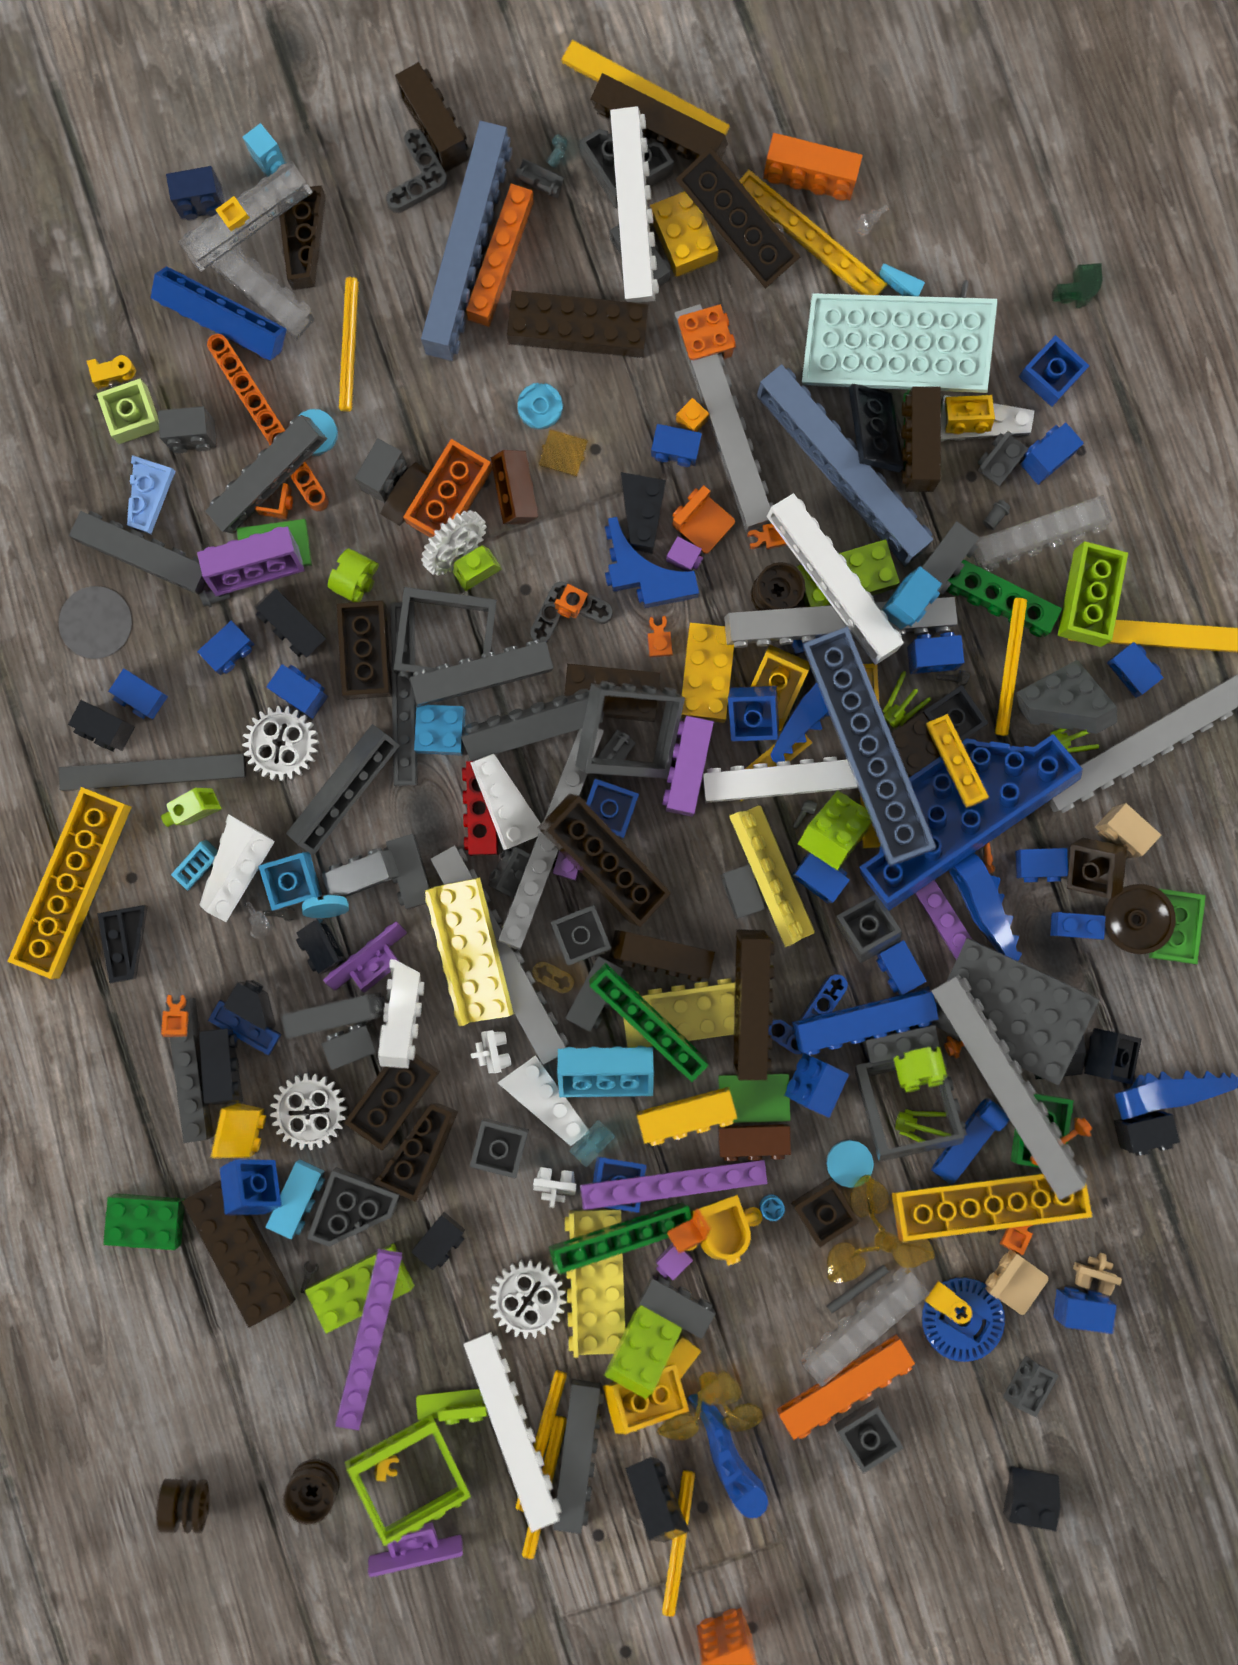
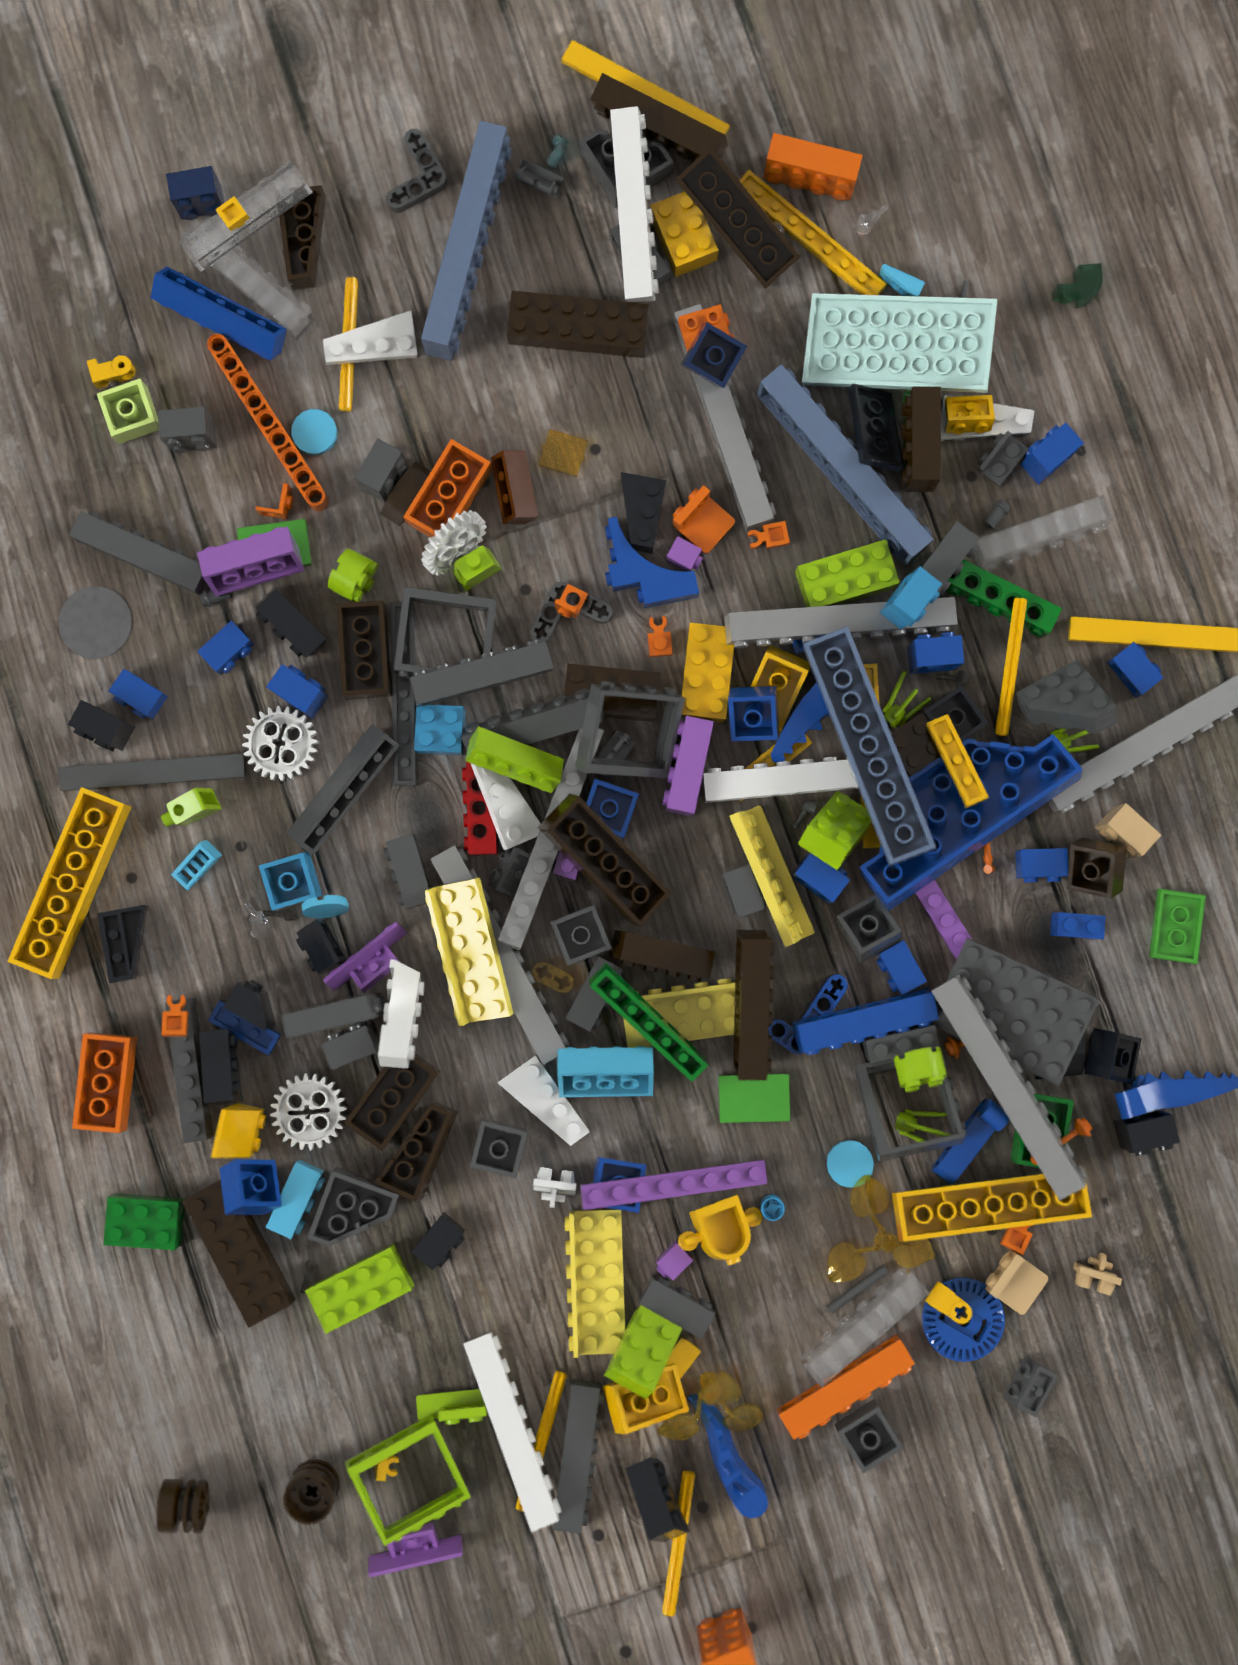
(104, 1082): none -> orange brick
(149, 488): light blue wing -> none
(234, 867): white wedge -> none
(264, 149): medium azure brick -> none
(266, 474): dark grey brick -> none
(361, 873): brick -> none
(368, 1339): medium lavender plate -> none
(377, 341): none -> white wing
(432, 117): dark brown brick -> none
(490, 1042): white hips -> none
(500, 255): orange brick -> none
(514, 760): none -> lime brick
(540, 406): medium azure tile -> none
(545, 1310): white gear -> none
(548, 1468): yellow axle -> none
(592, 1143): clear light blue hips -> none
(618, 1238): green brick -> none
(675, 445): blue brick -> none
(687, 1115): yellow brick -> none
(690, 1232): orange bracket -> none
(692, 416): light orange brick -> none
(713, 355): none -> dark blue brick
(754, 1141): reddish brown brick -> none
(781, 578): dark brown wheel -> none
(816, 1085): blue brick -> none
(825, 1212): dark brown brick -> none
(835, 578): white brick -> none
(985, 904): blue animal -> none
(1033, 1498): black slope -> none
(1053, 371): blue brick -> none
(1084, 1310): blue brick -> none
(1093, 594): lime brick -> none
(1155, 919): dark brown dish -> none

